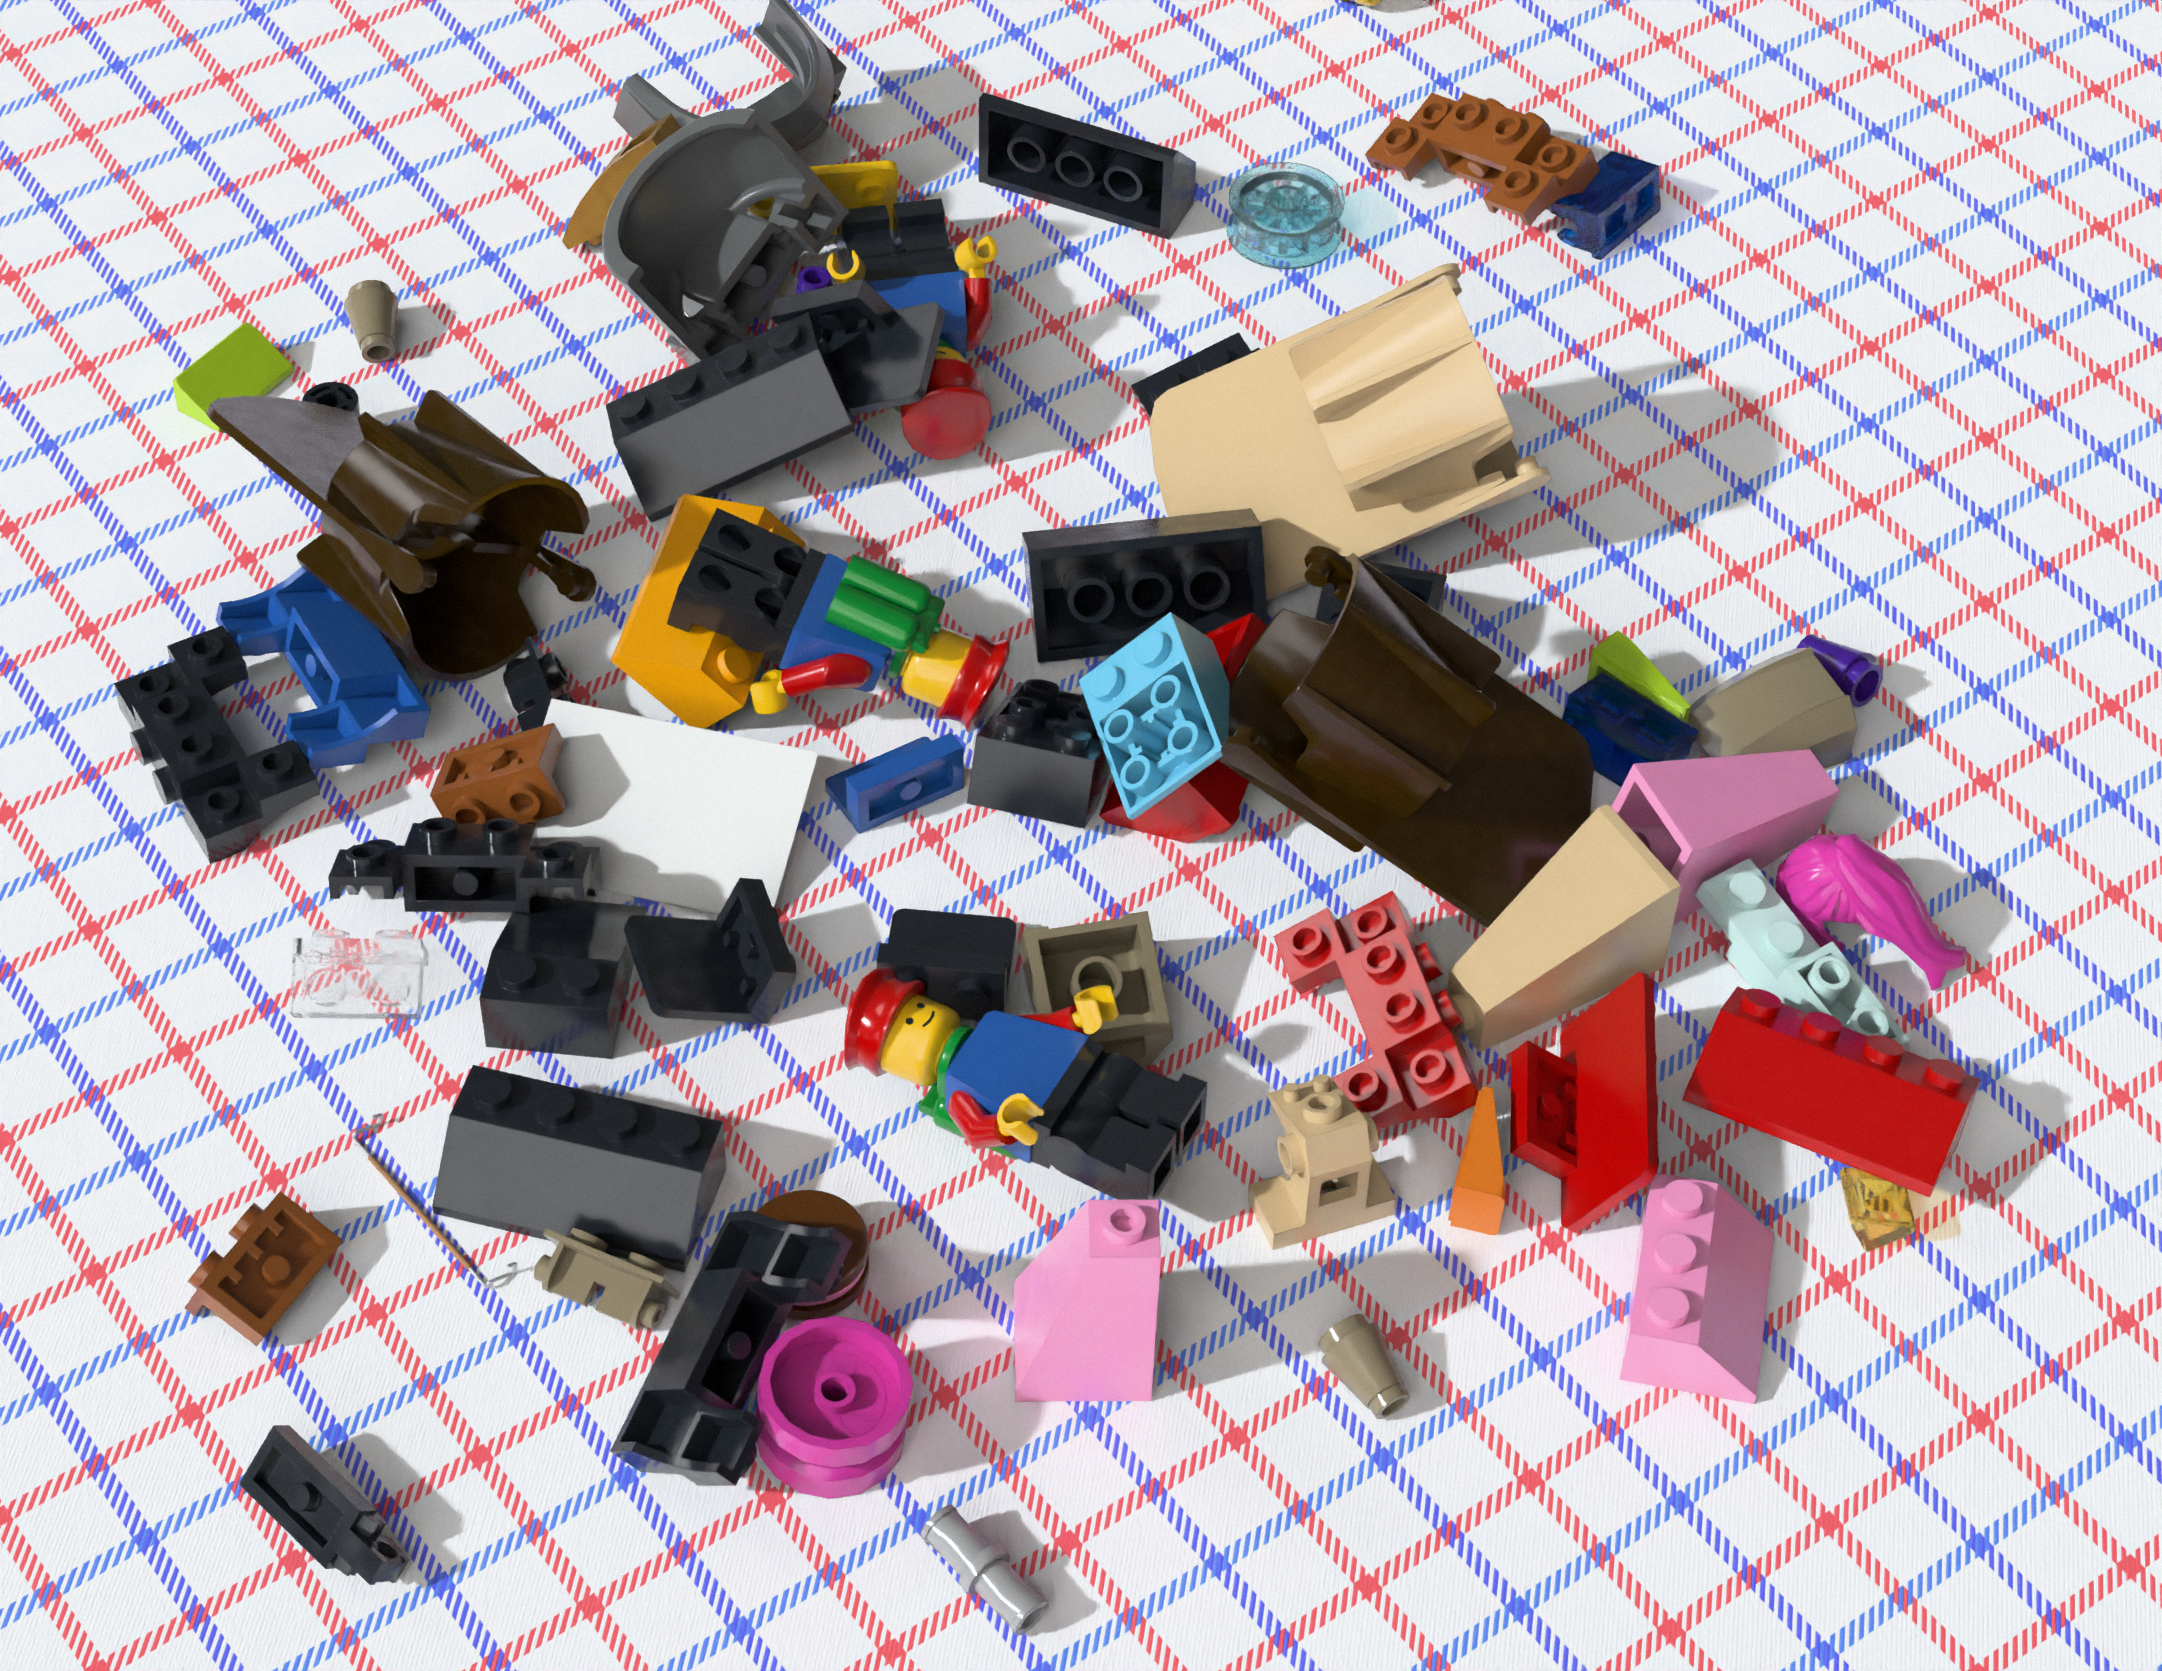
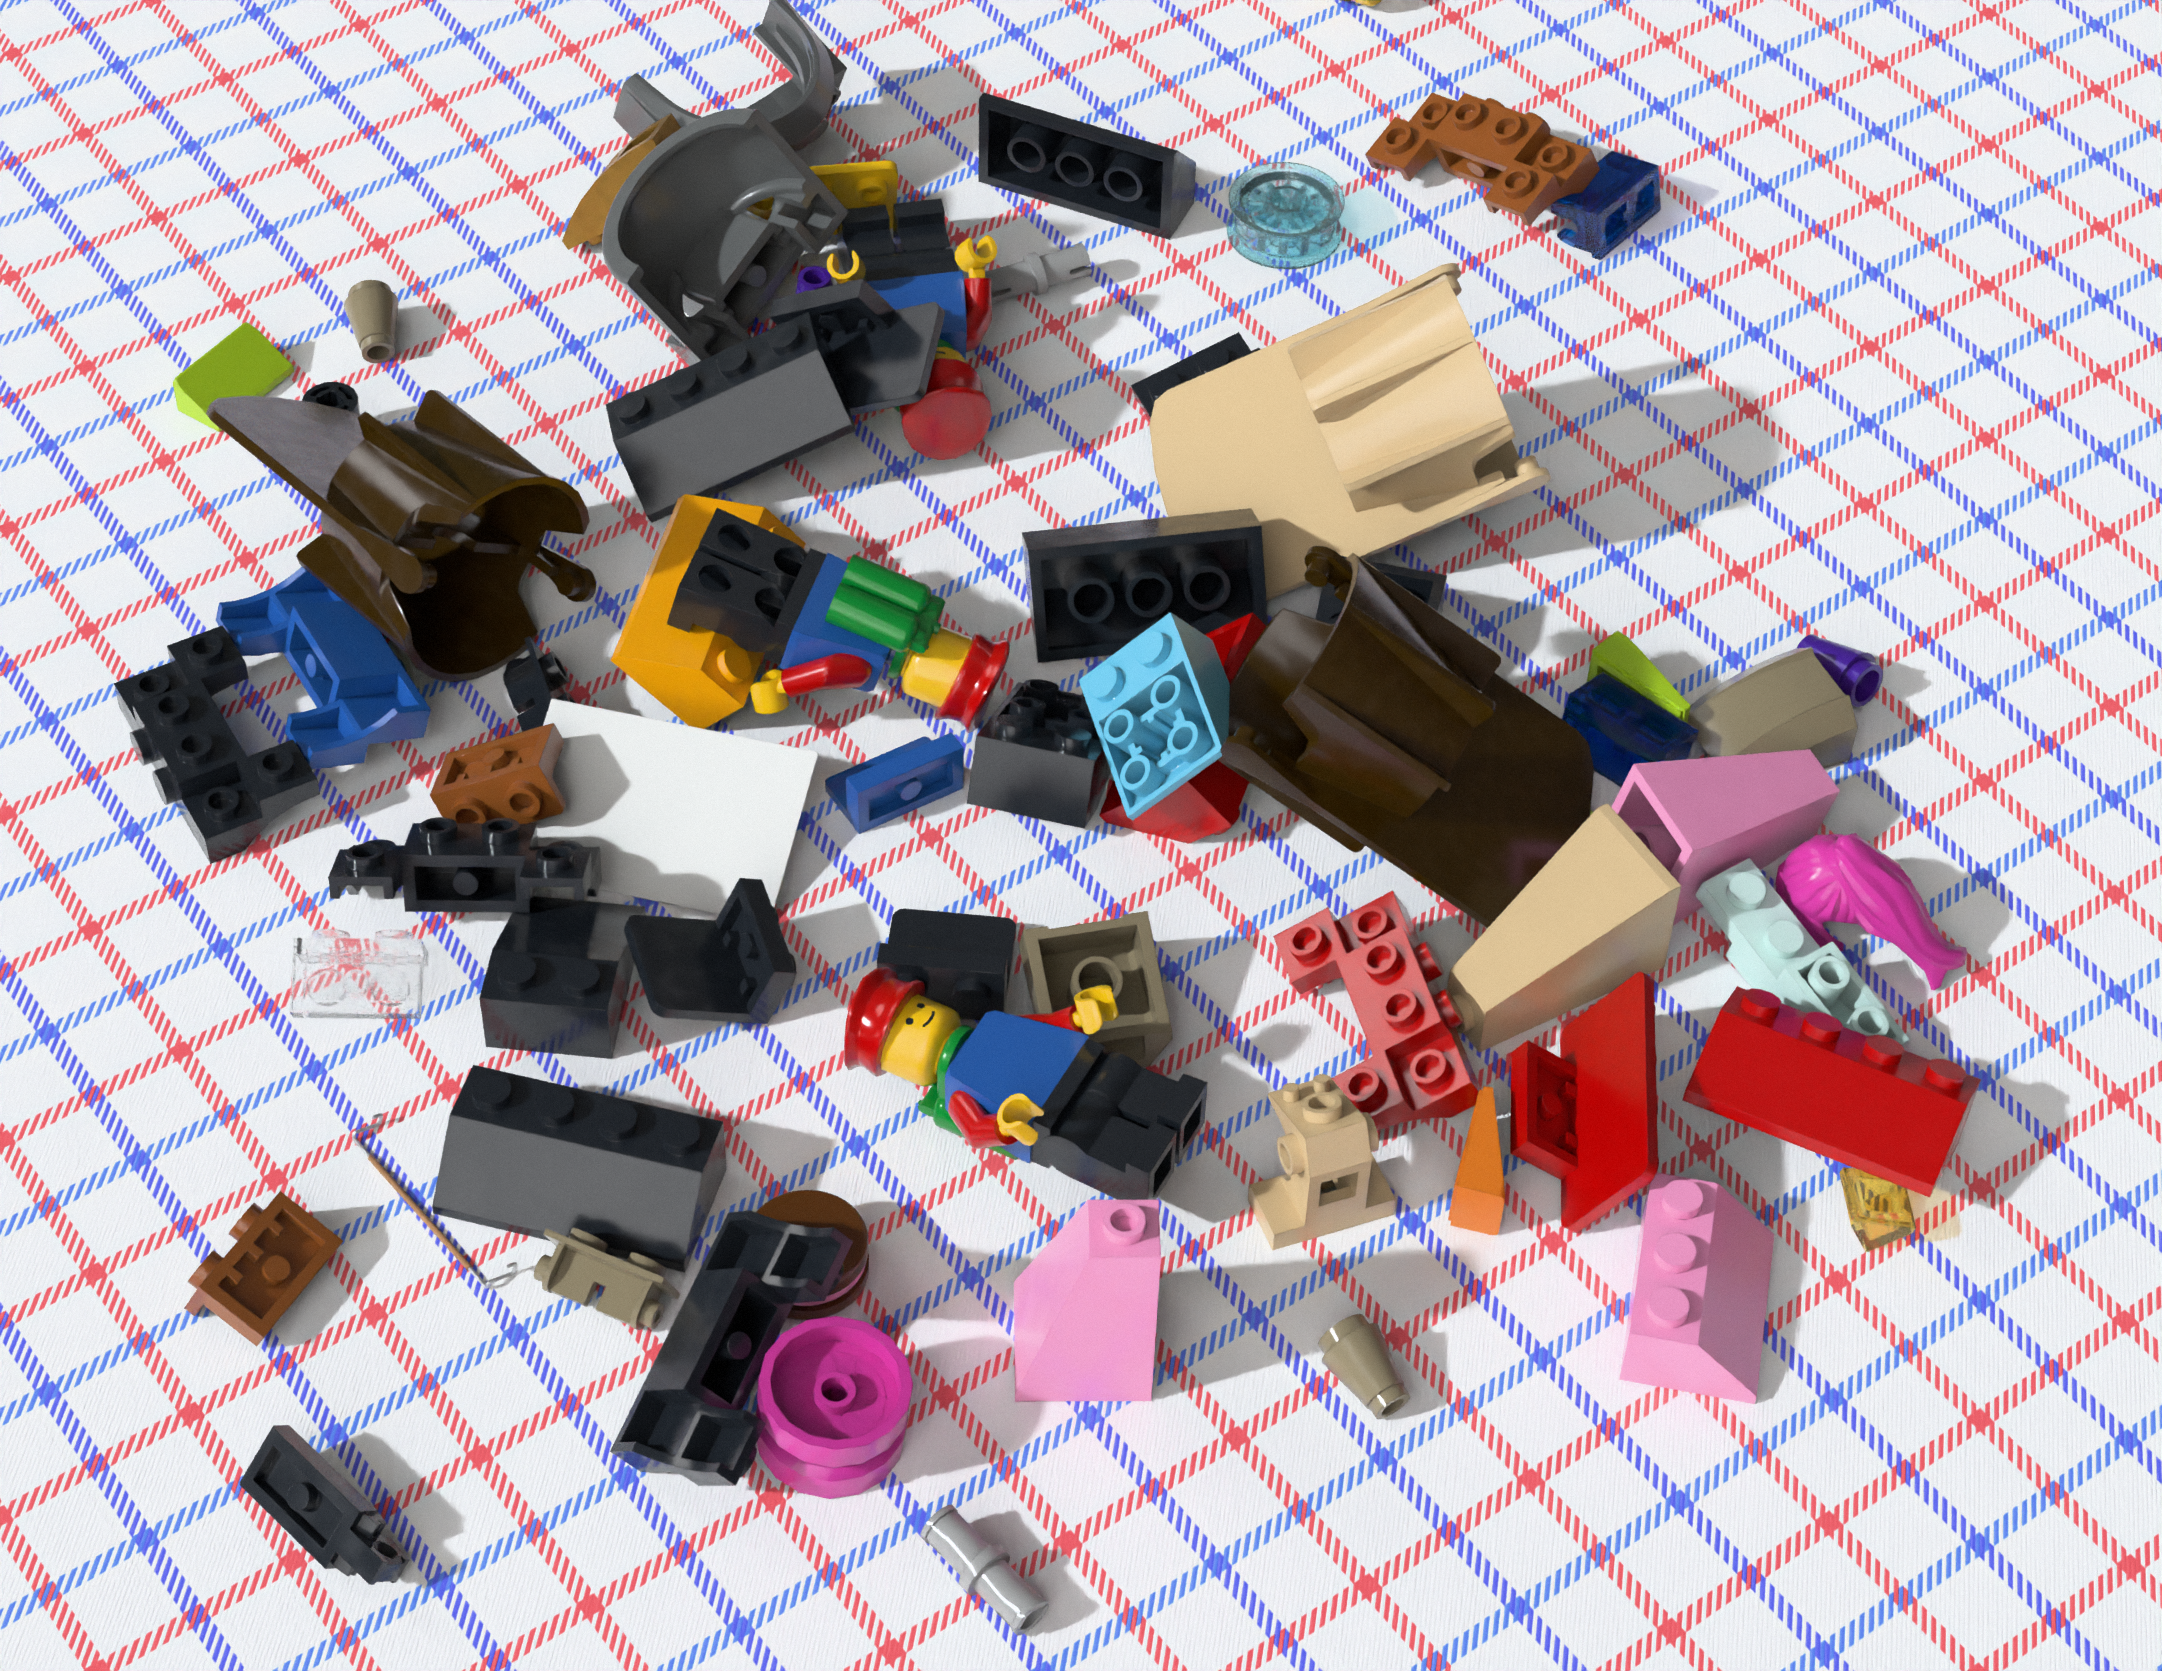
(1039, 272): none -> light grey pin

